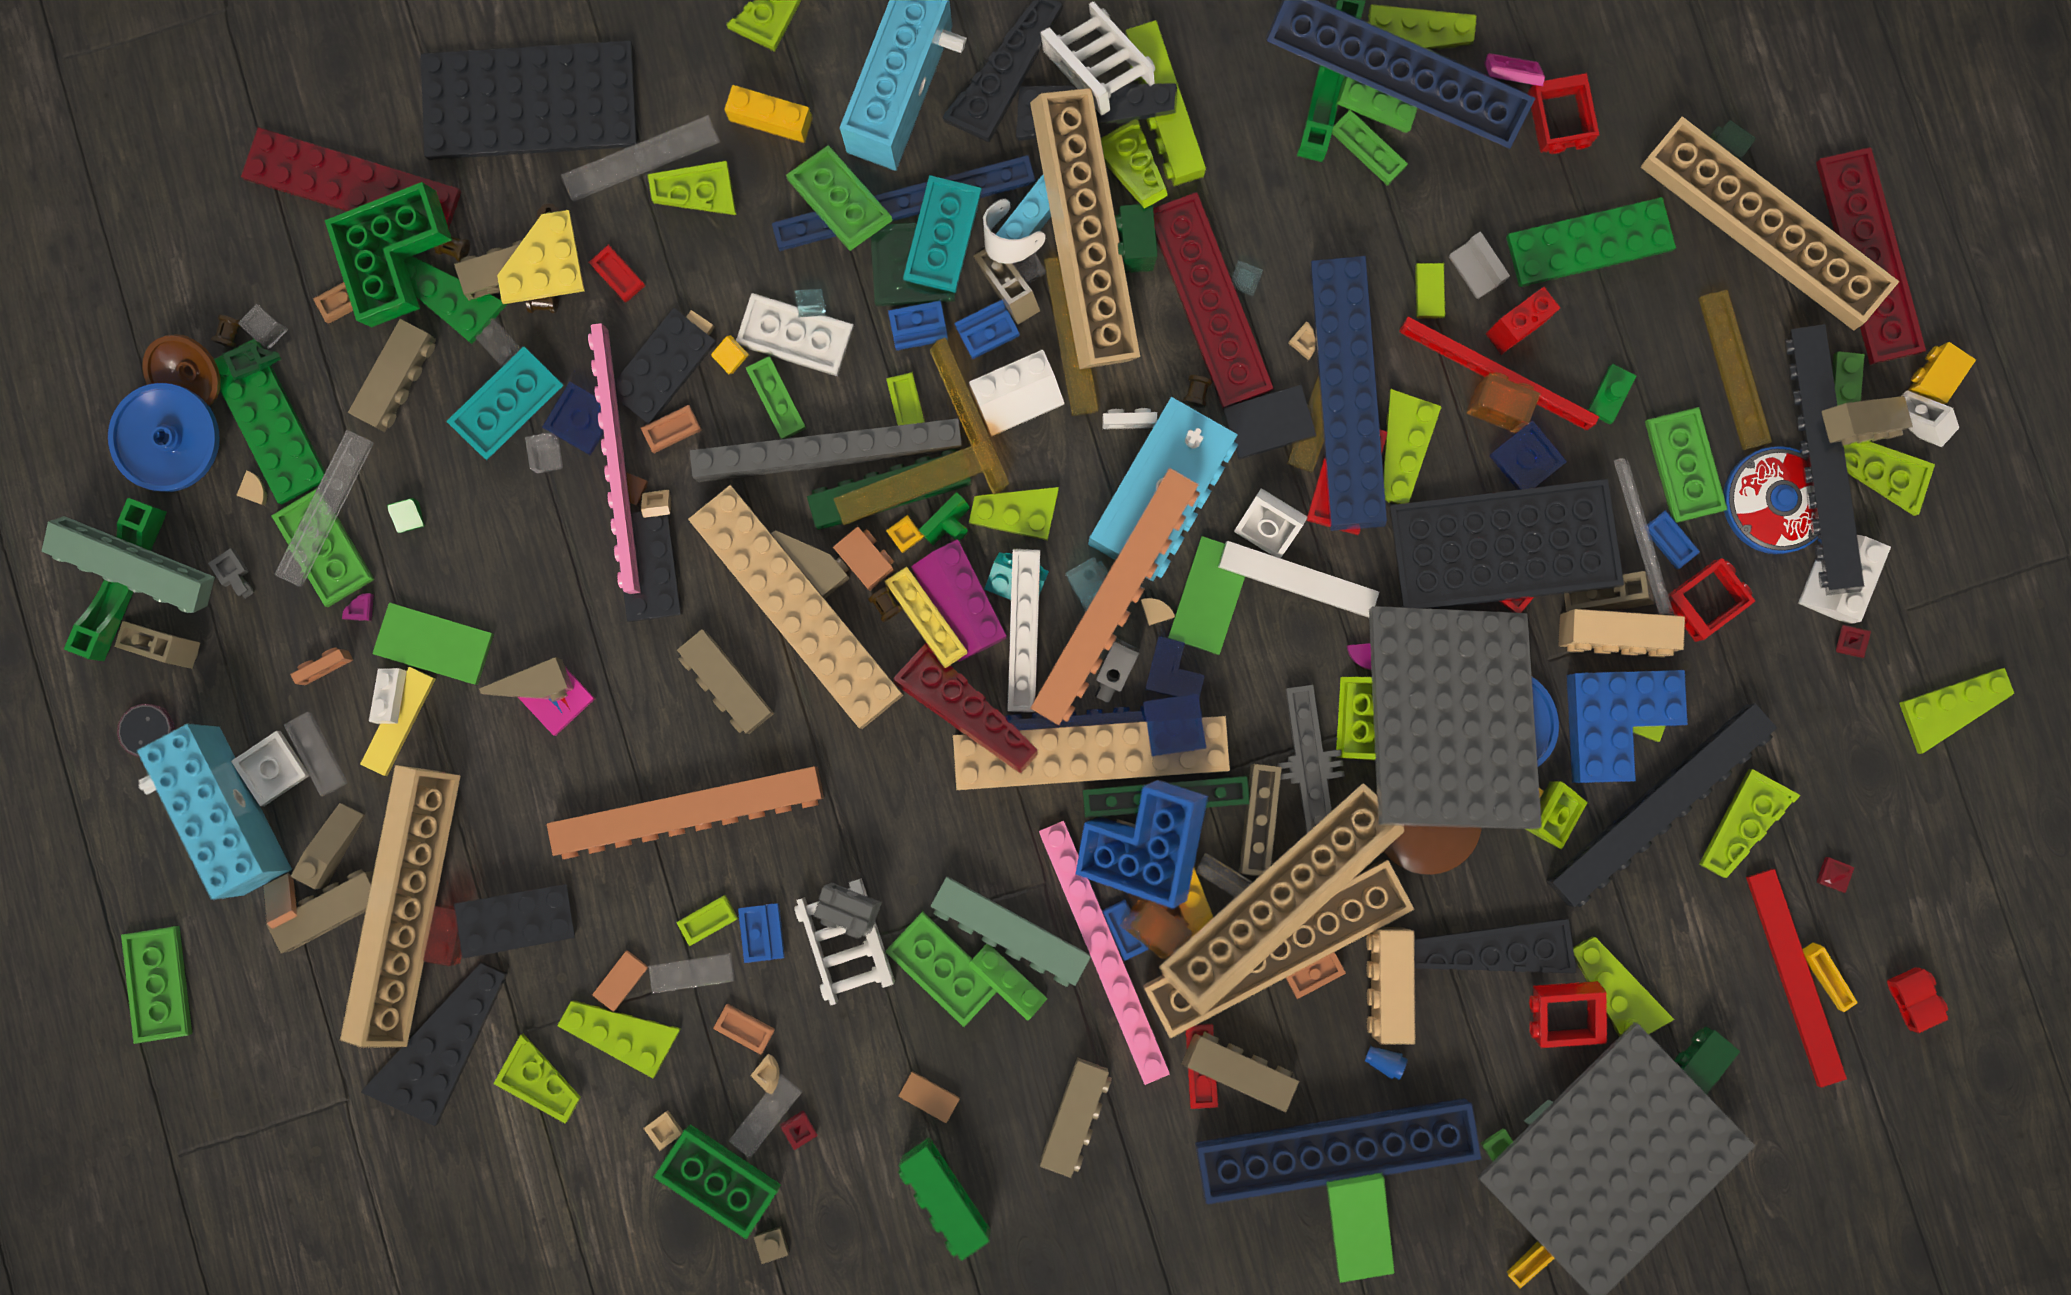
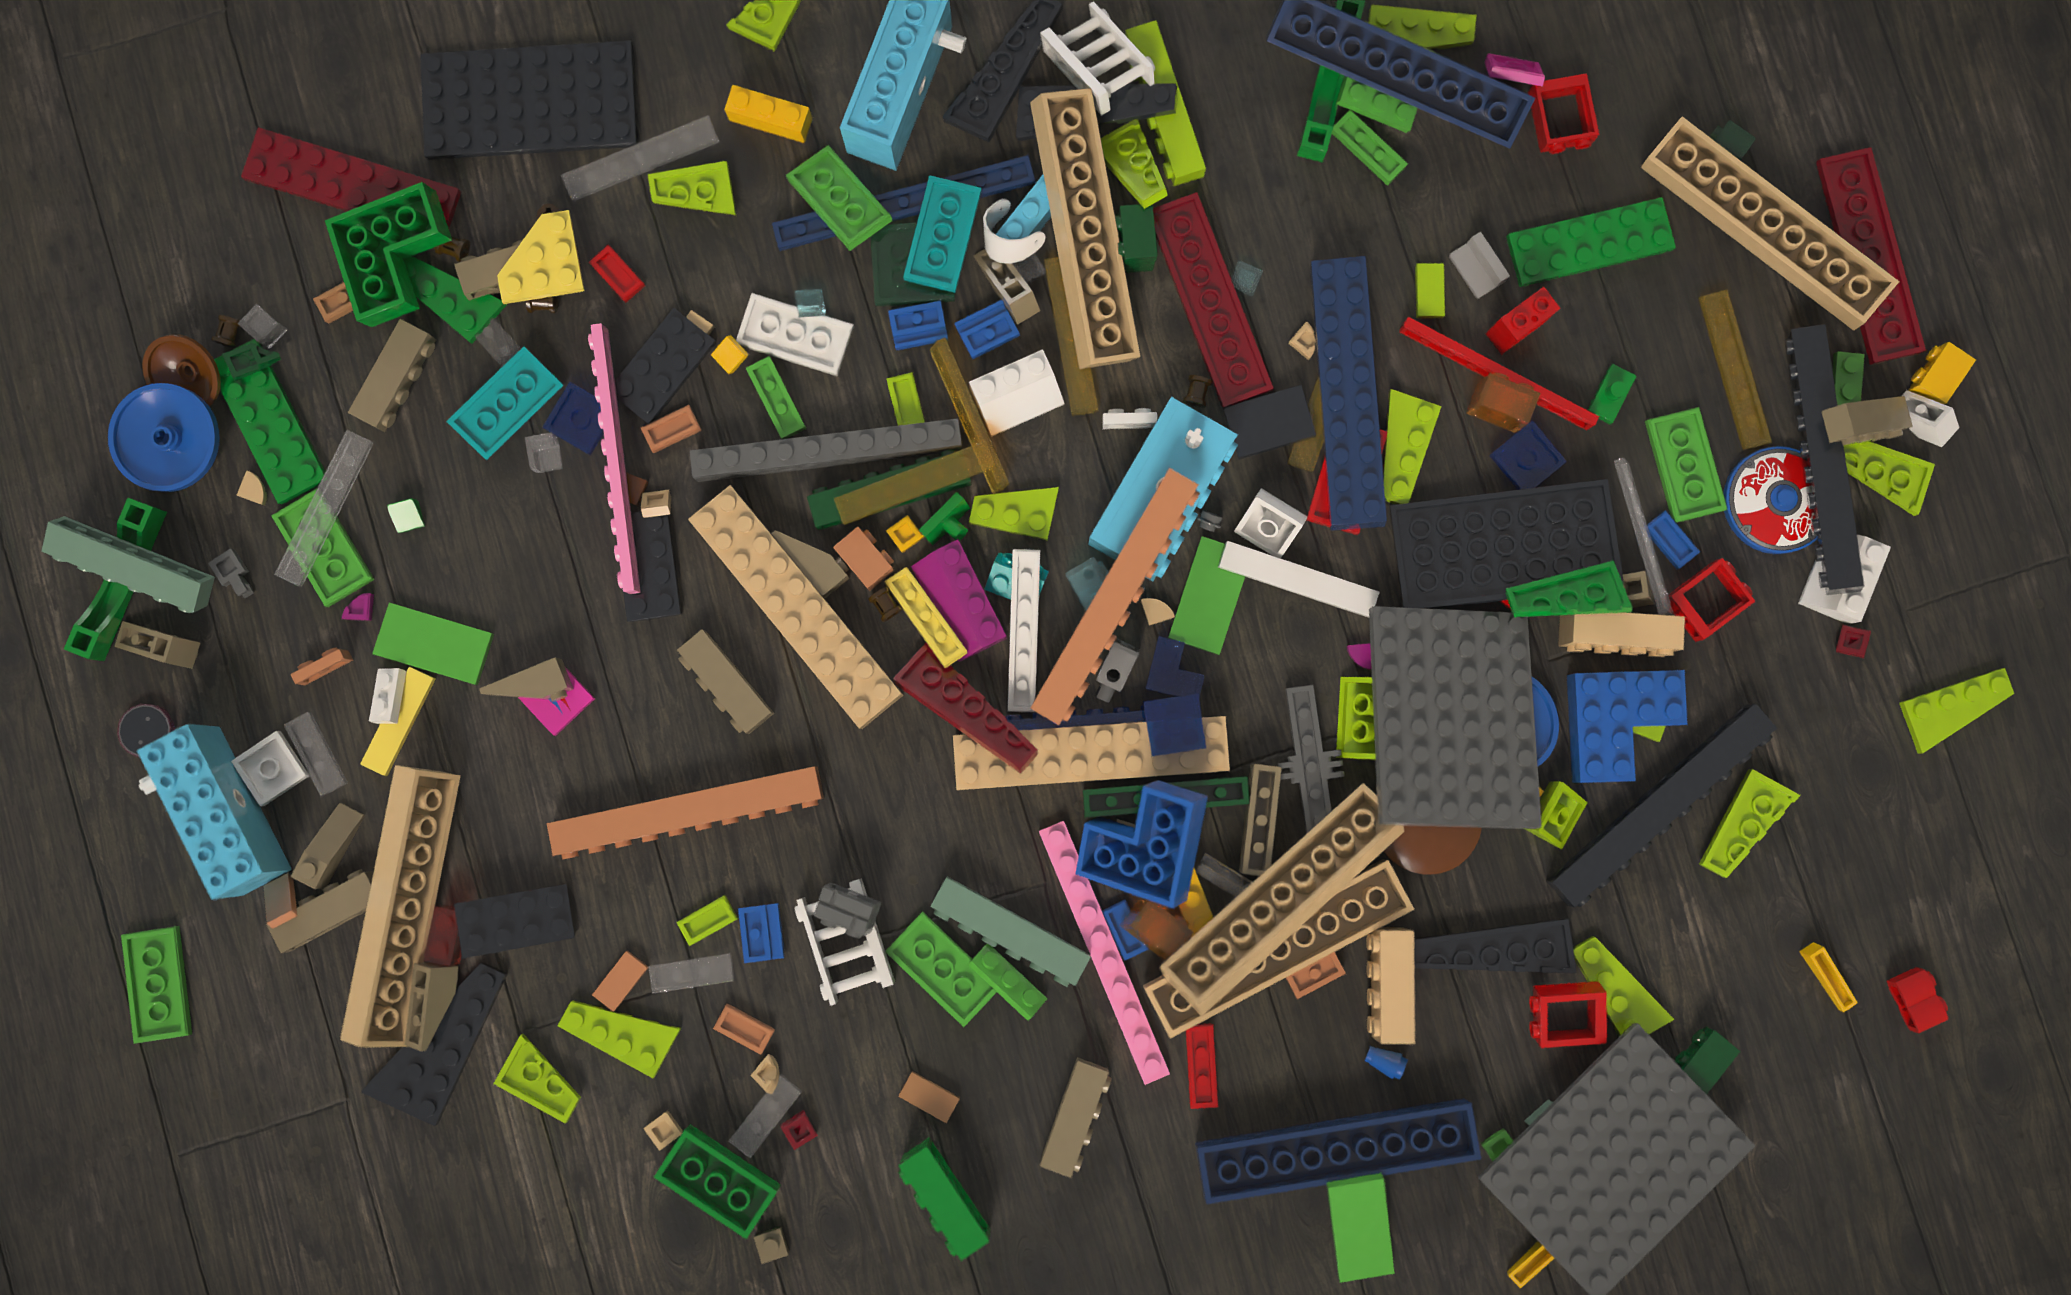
(430, 997): none -> dark tan slope
(1209, 520): none -> dark grey plate
(1240, 1072): dark tan brick -> none
(1582, 591): none -> green wing
(1796, 978): red tile -> none
(1835, 874): dark red tile -> none

